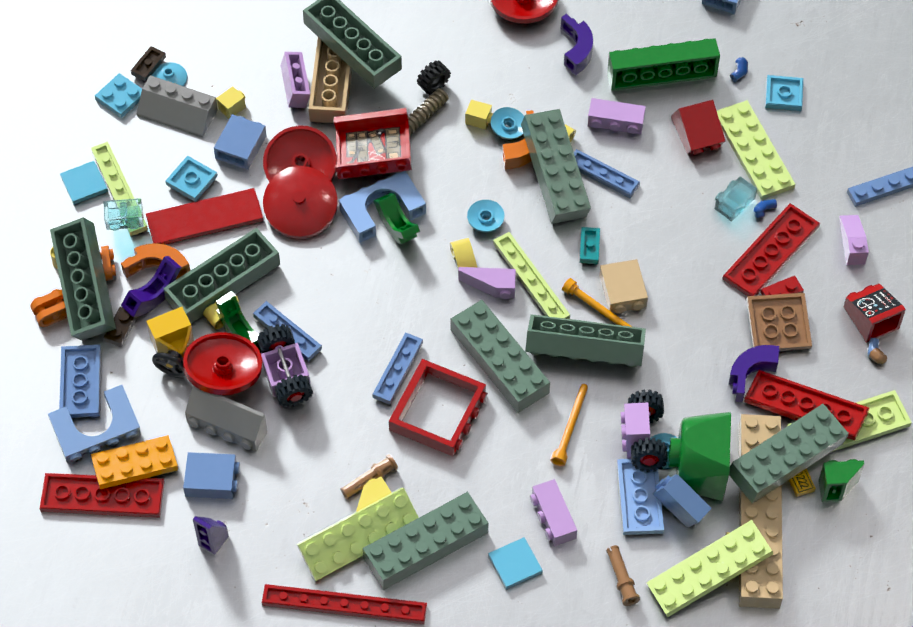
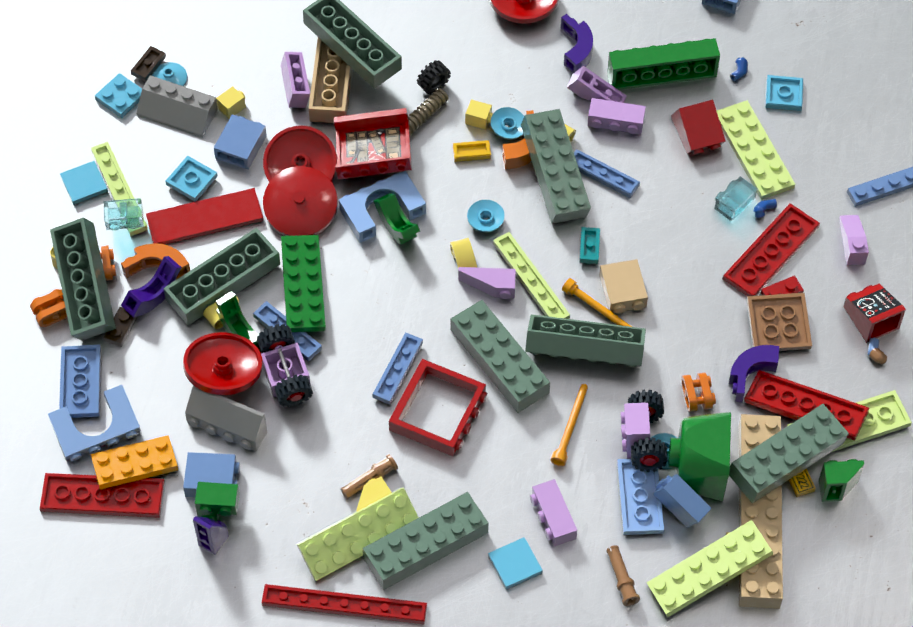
(170, 336): yellow piece -> none
(216, 499): none -> green brick
(303, 283): none -> green plate
(471, 151): none -> yellow tile
(589, 86): none -> lavender slope
(703, 383): none -> orange brick

